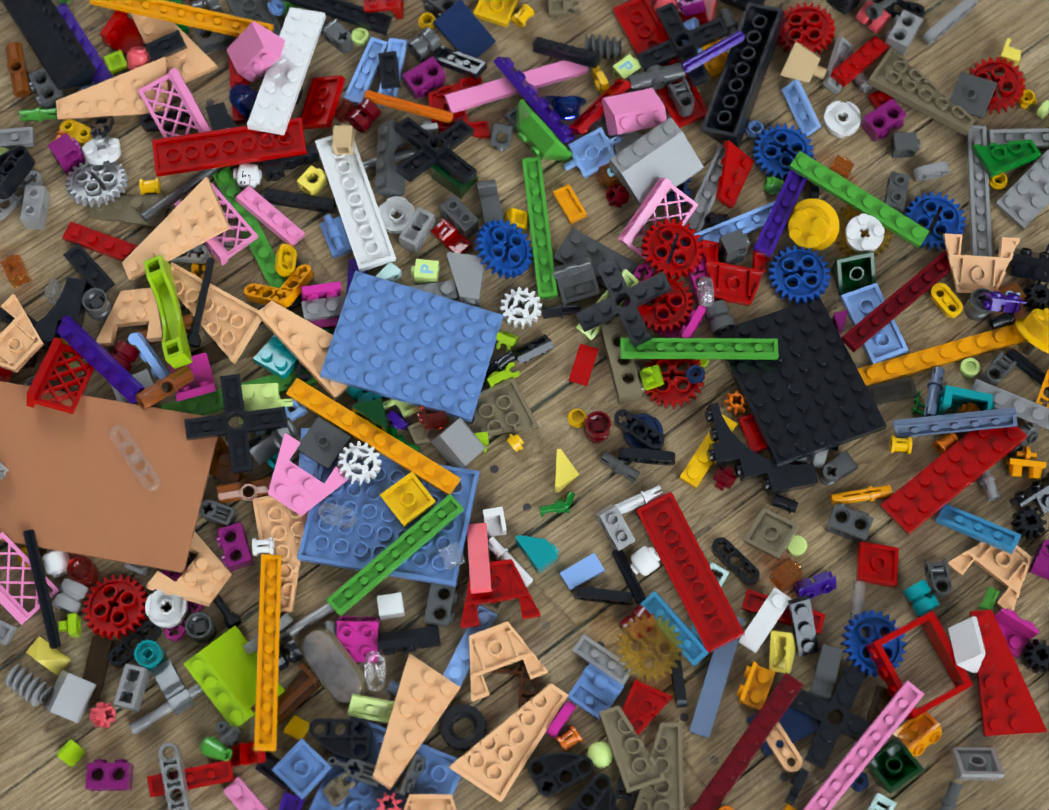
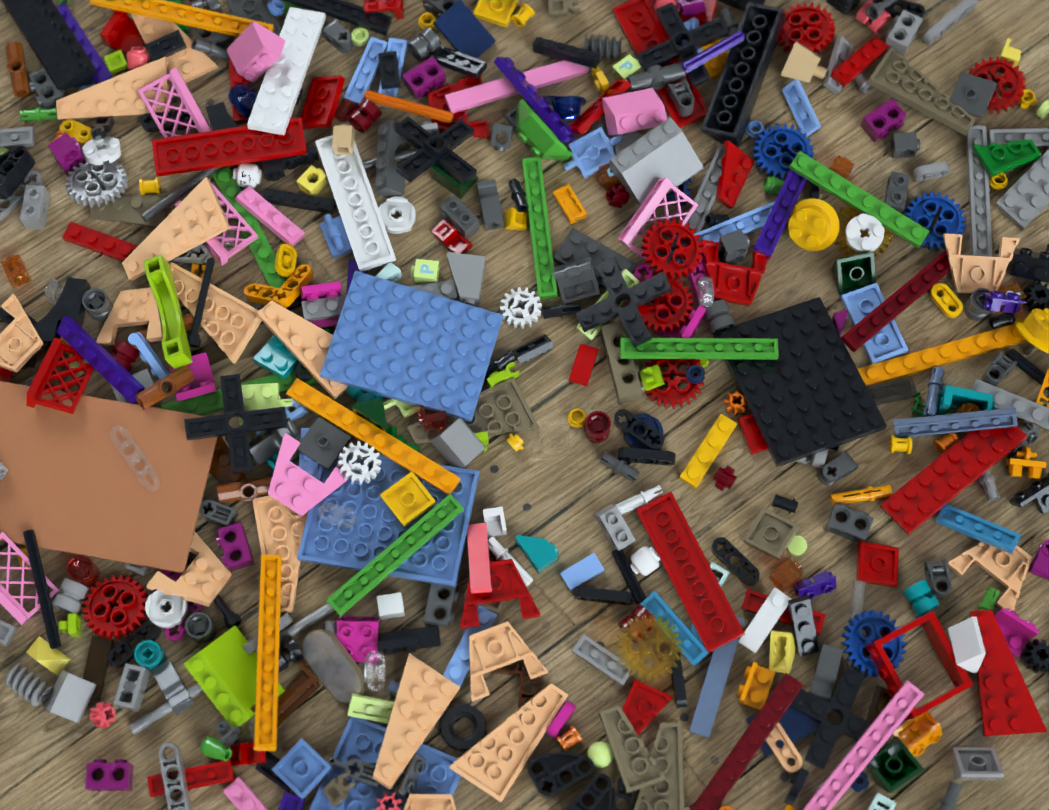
(55, 562): white head -> none
(71, 753): lime slope -> none
(88, 268): black plate -> none
(209, 49): none -> dark grey pin
(257, 549): white bush -> none
(297, 728): yellow slope -> none
(346, 743): black beam -> none
(398, 420): dark purple plate -> none
(417, 230): light grey brick -> none
(451, 556): clear plate -> none
(503, 249): blue gear -> none
(506, 338): lime tile -> none
(518, 195): none -> black axle
(560, 506): green piece -> none
(564, 471): light yellow slope -> none
(595, 691): medium blue plate -> none
(751, 465): black arch -> none
(795, 259): blue gear -> none
(838, 127): white plate -> none
(879, 98): red plate -> none
(969, 367): yellowish green tile -> none
(1036, 525): black gear -> none

